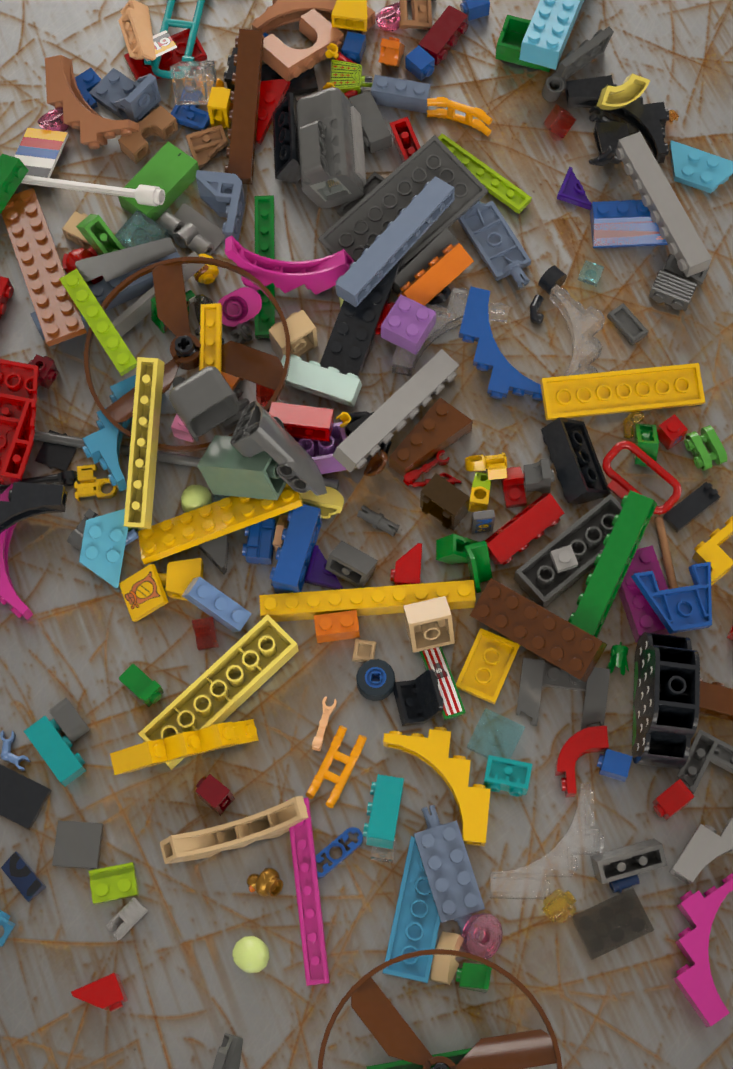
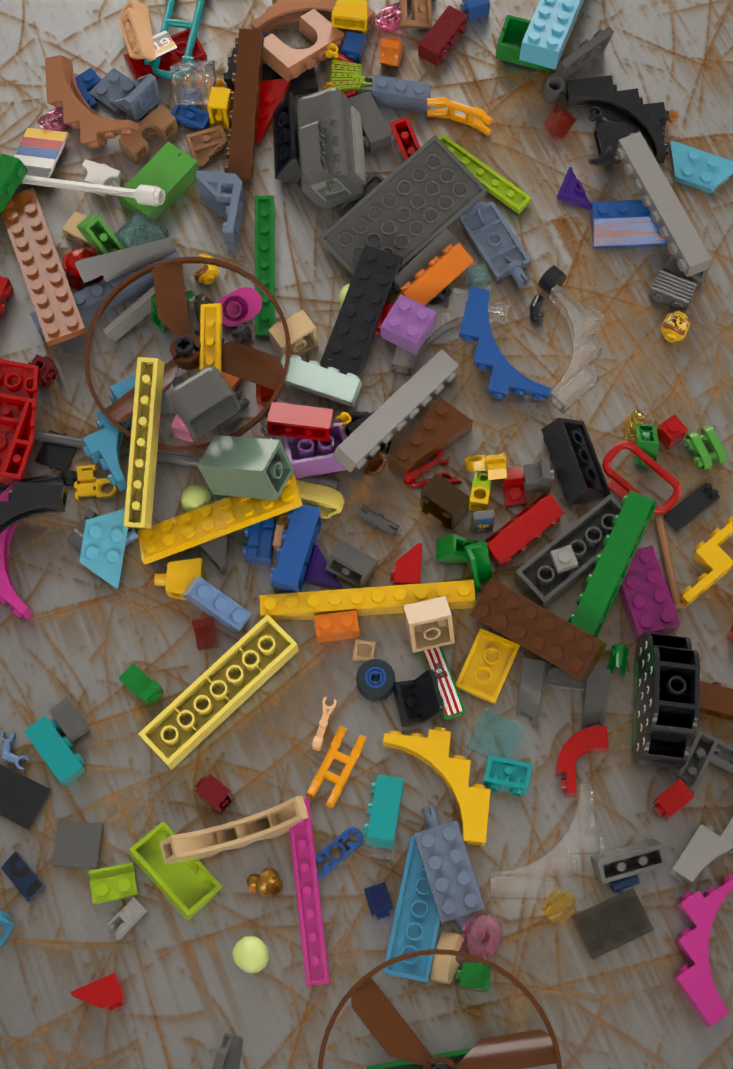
(99, 322): lime plate -> none
(101, 174): none -> white brick
(143, 592): yellow tile -> none
(183, 745): yellow arch -> none
(184, 883): none -> lime slope
(192, 230): light grey panel -> none
(261, 432): dark grey panel -> none
(287, 275): dark pink arch -> none
(378, 901): none -> clear blue brick
(395, 241): sand blue brick -> none
(420, 63): blue brick -> none
(478, 277): none -> clear light blue brick
(591, 273): clear light blue plate -> none
(614, 764): blue brick -> none
(620, 96): light yellow brick -> none
(622, 391): yellow plate -> none
(627, 324): dark grey tile -> none
(675, 326): none -> yellow head
(681, 607): blue wing -> none

